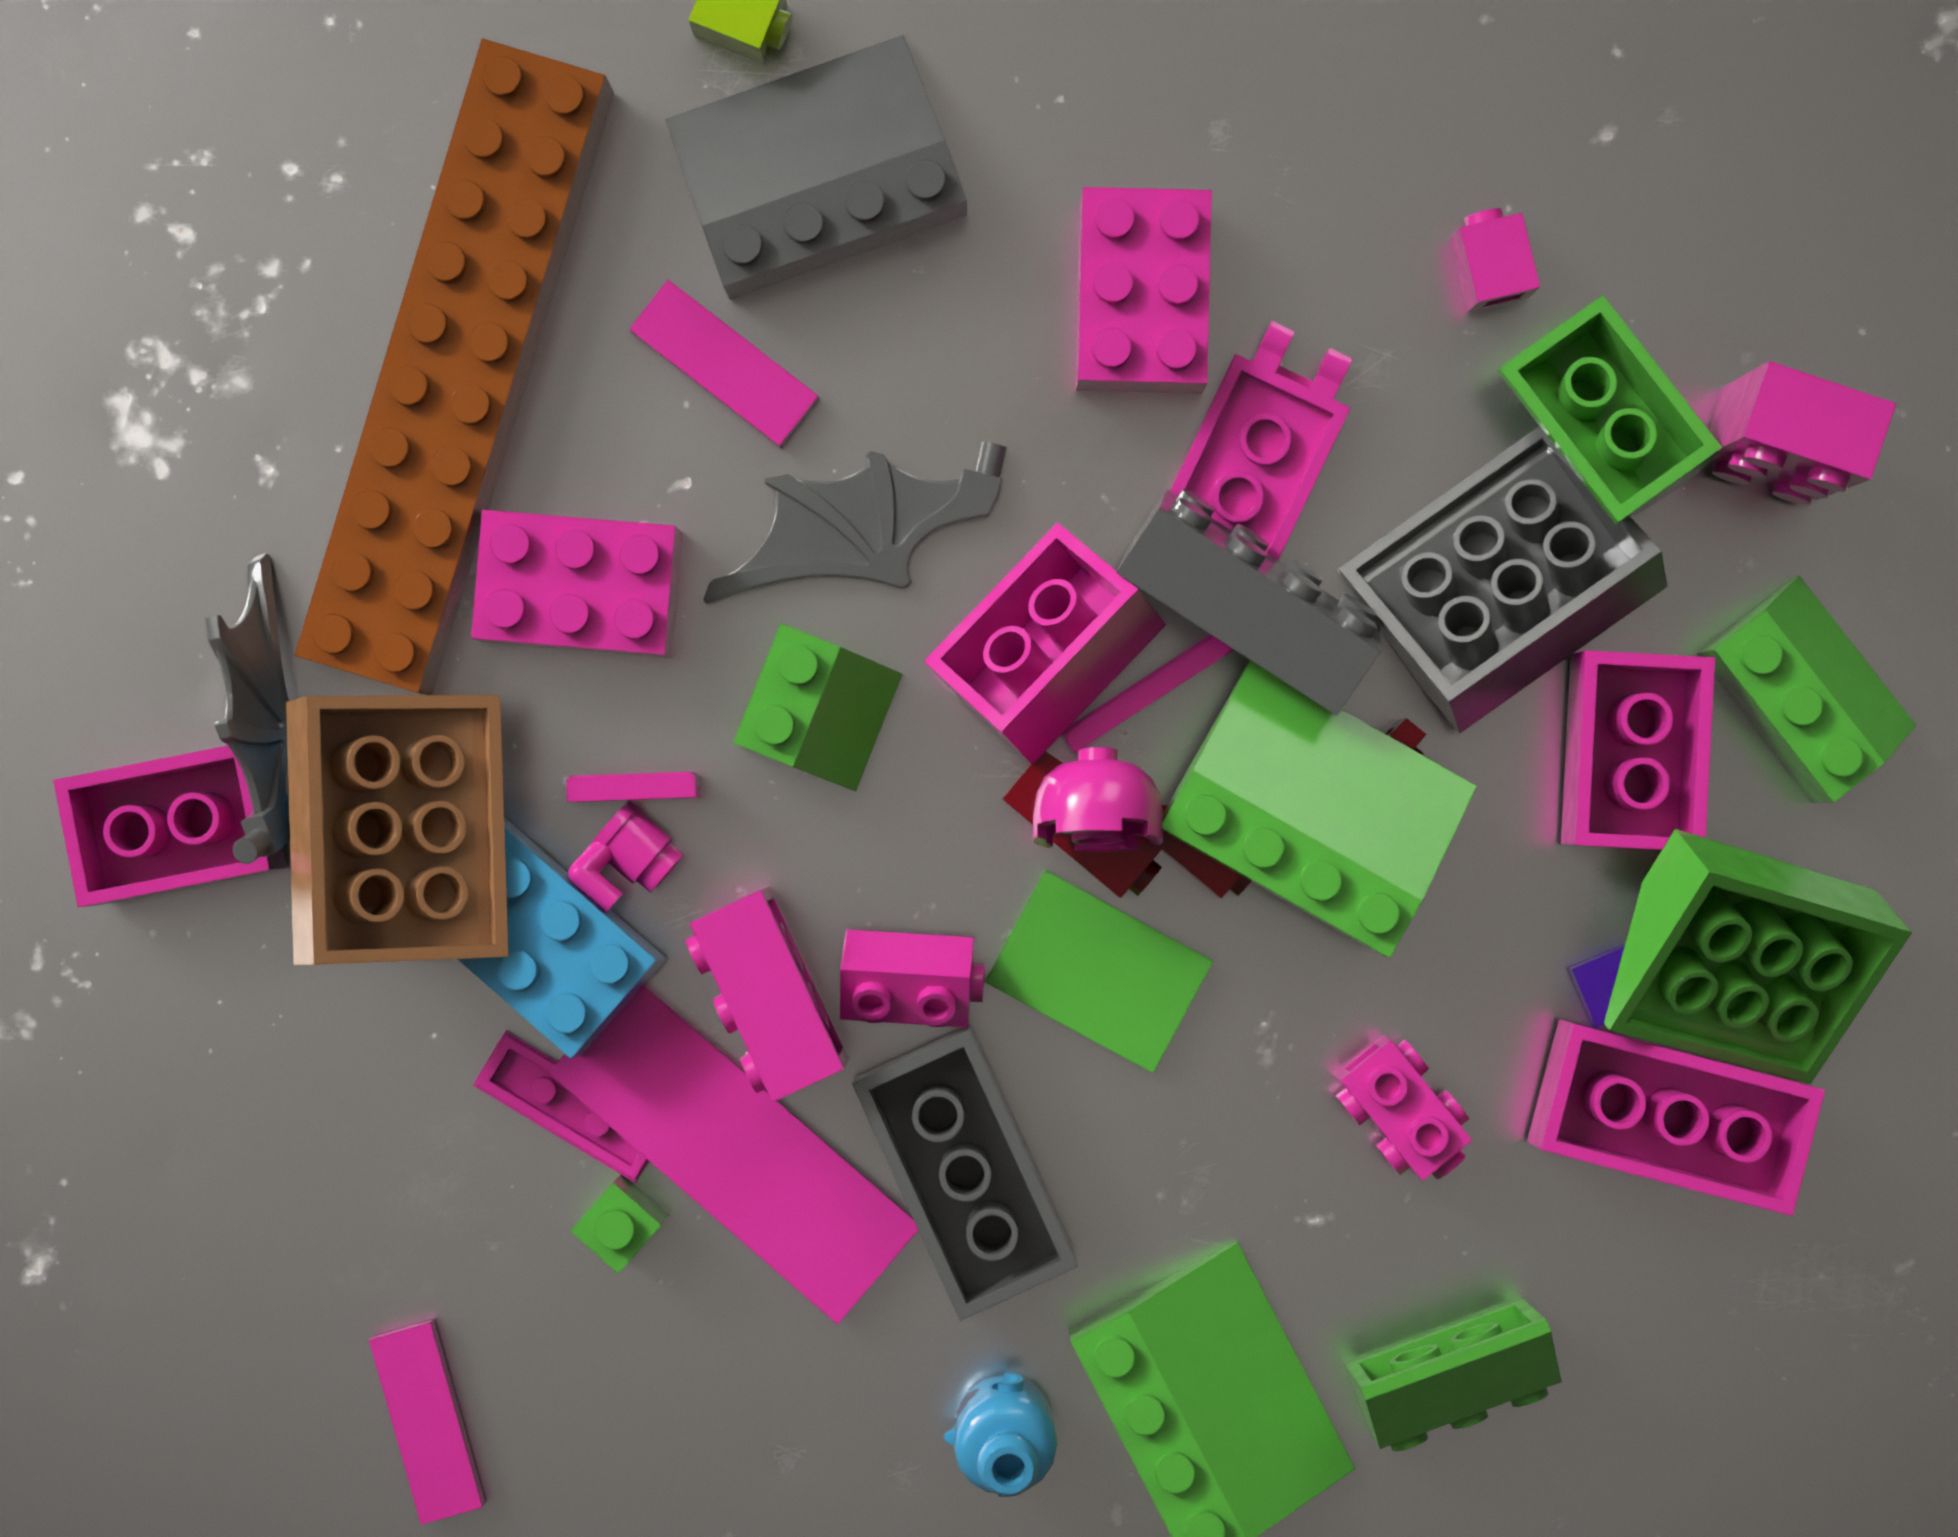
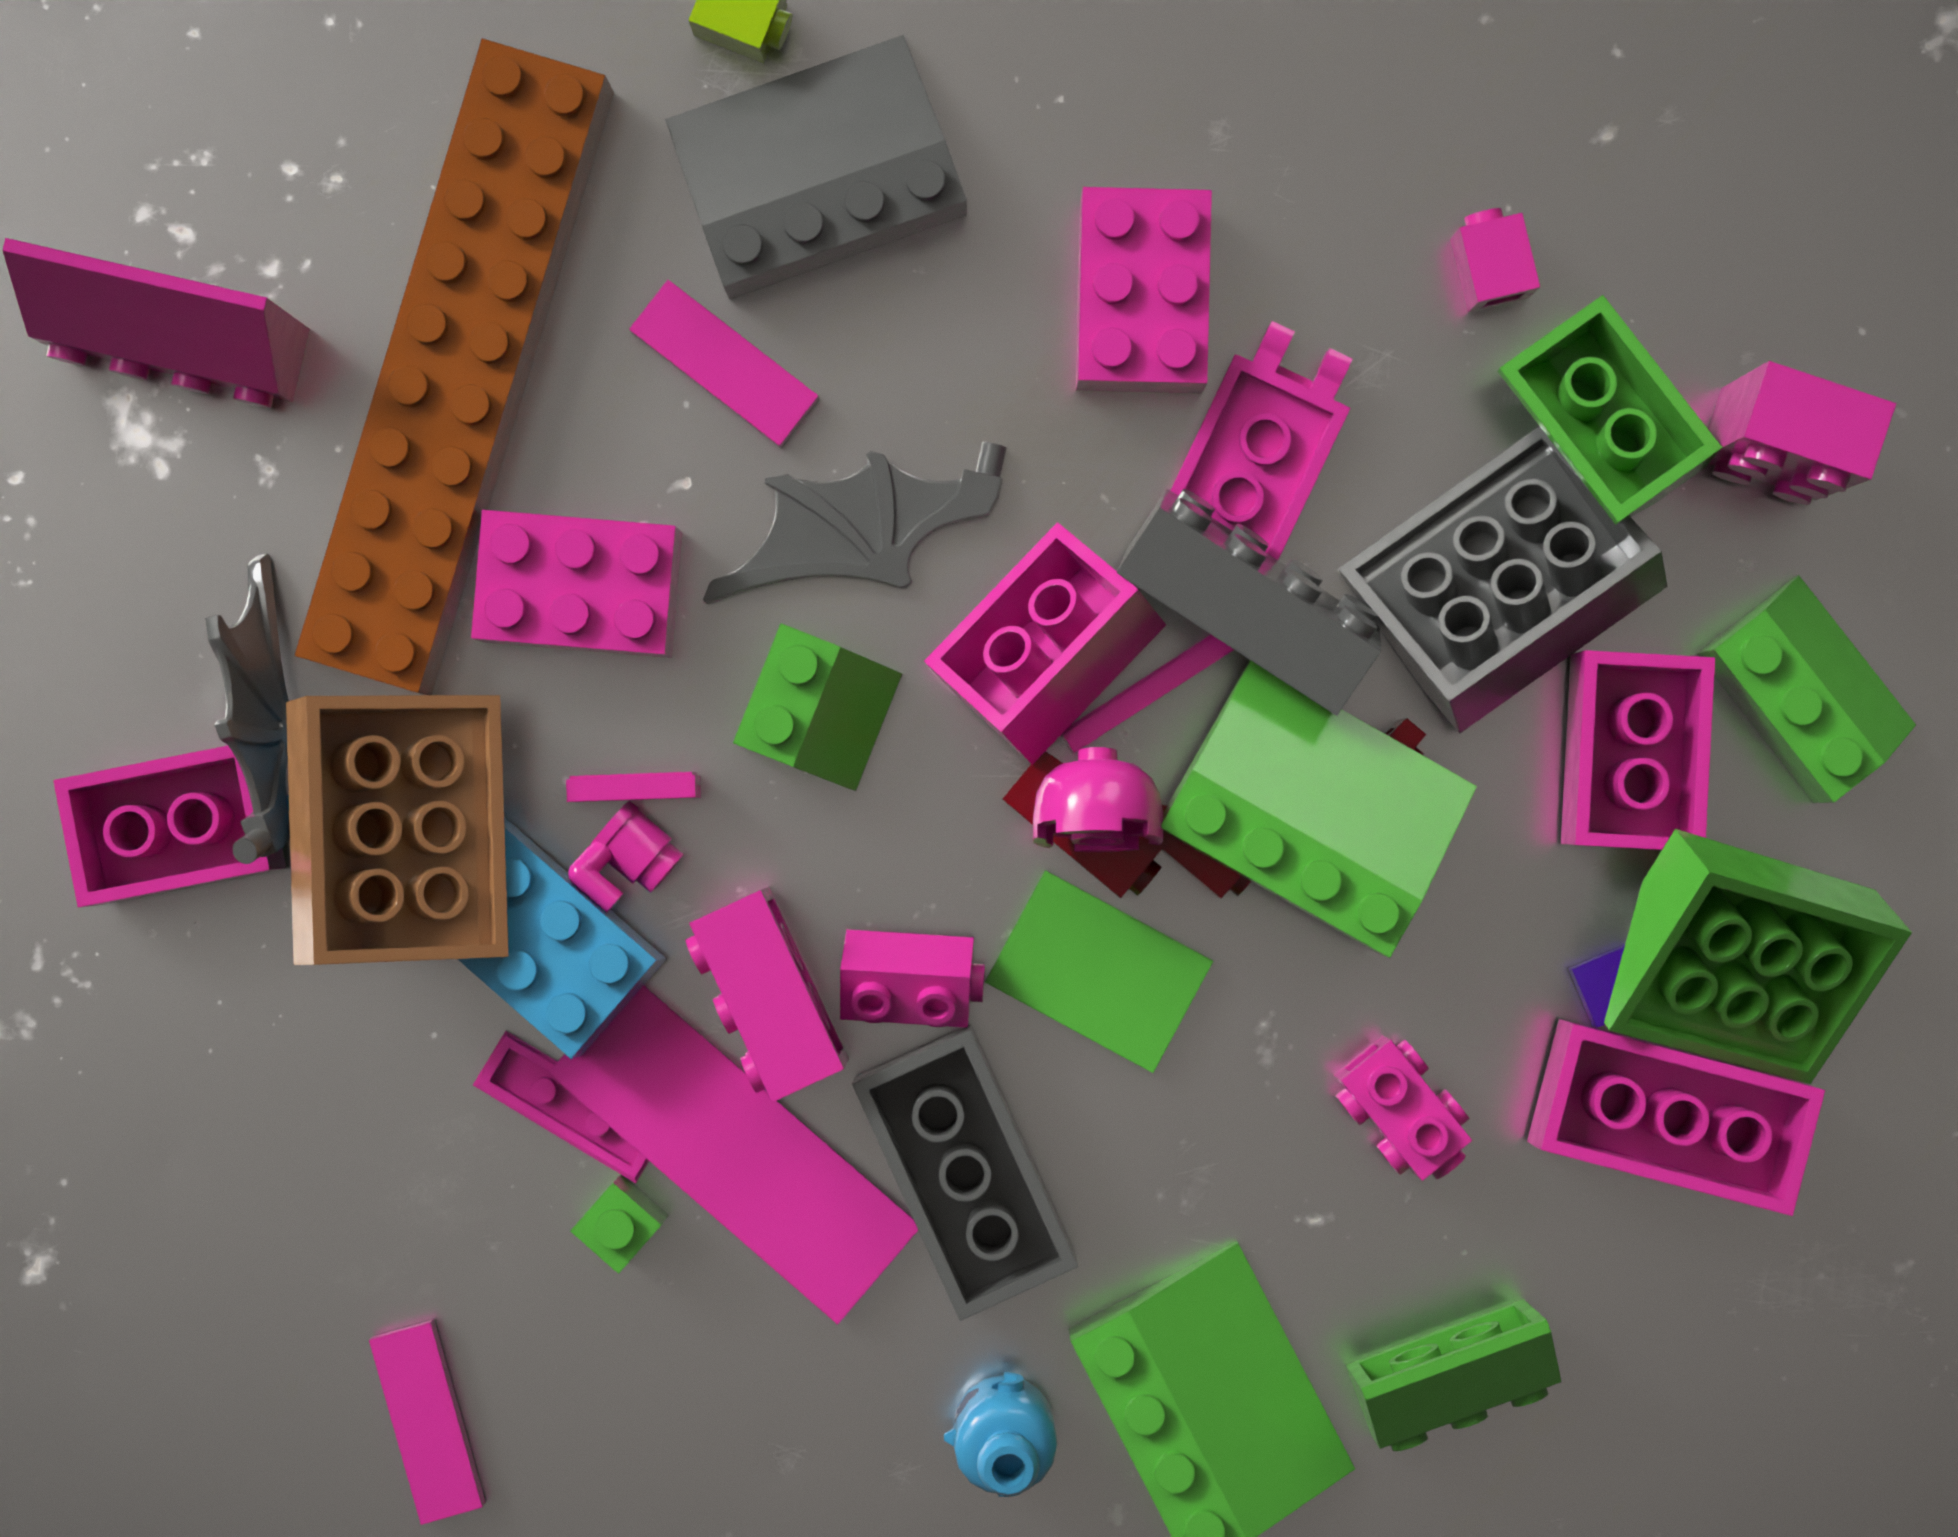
(156, 324): none -> dark pink slope

